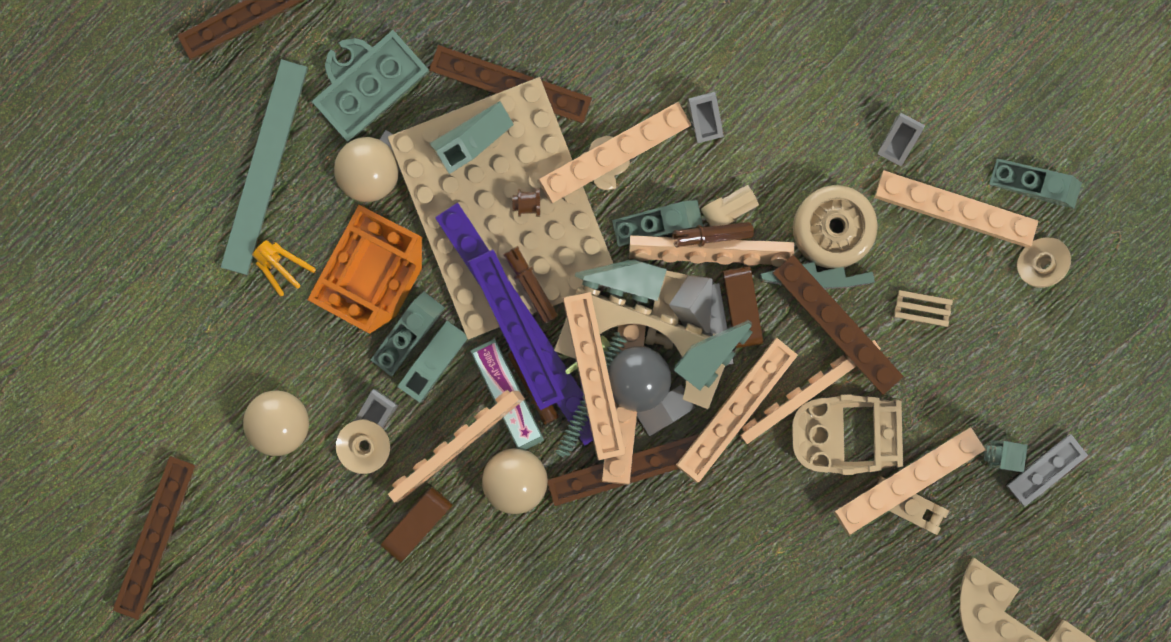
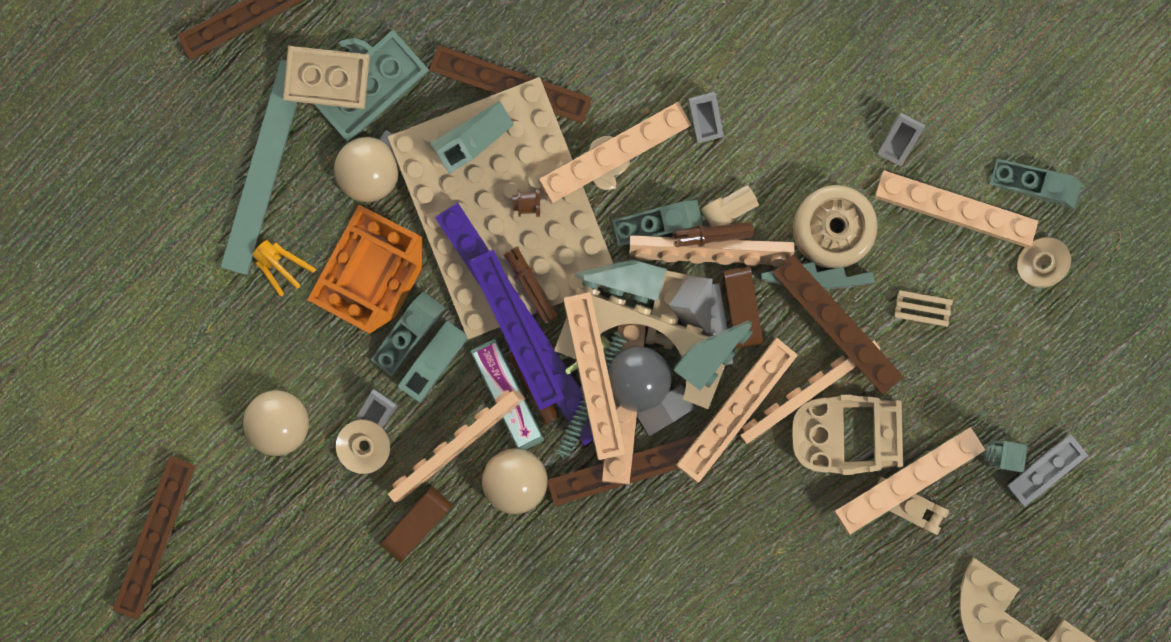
(326, 77): none -> tan tile

